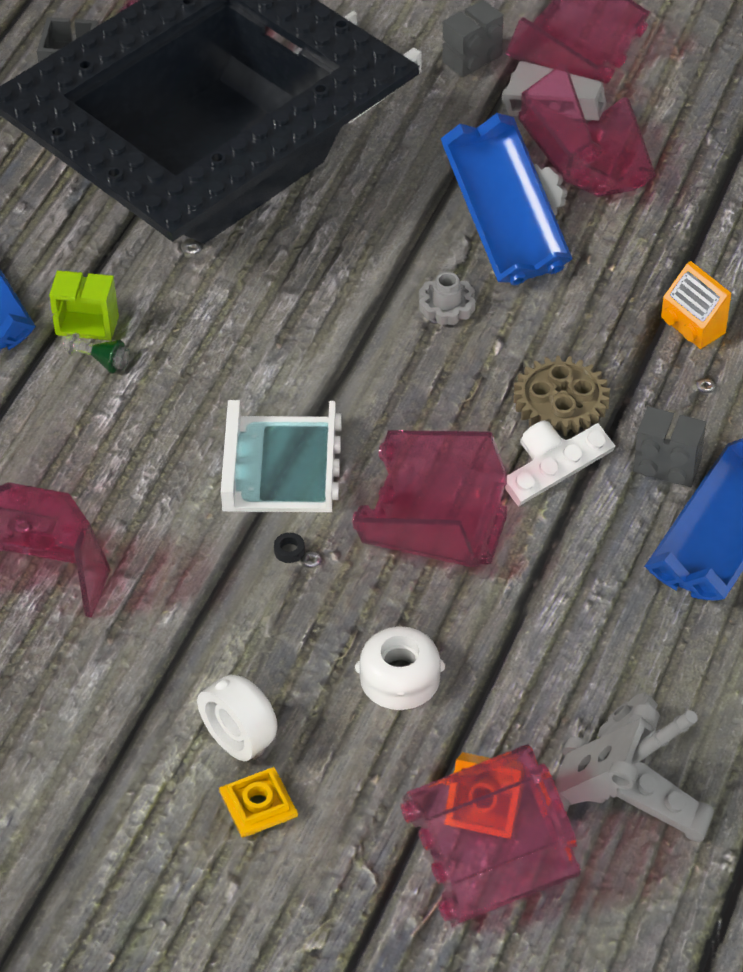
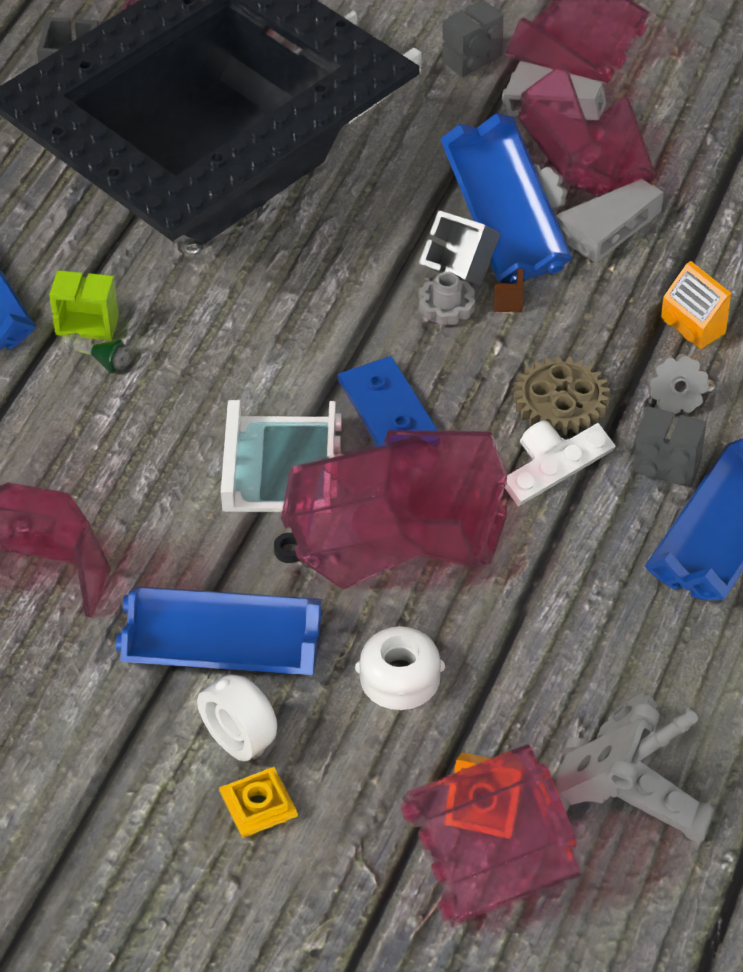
(220, 630): none -> blue cylinder
(354, 512): none -> clear pink windscreen
(384, 399): none -> blue plate
(467, 247): none -> dark grey piece
(509, 296): none -> reddish brown panel
(610, 219): none -> light grey slope
(687, 392): none -> light grey plant

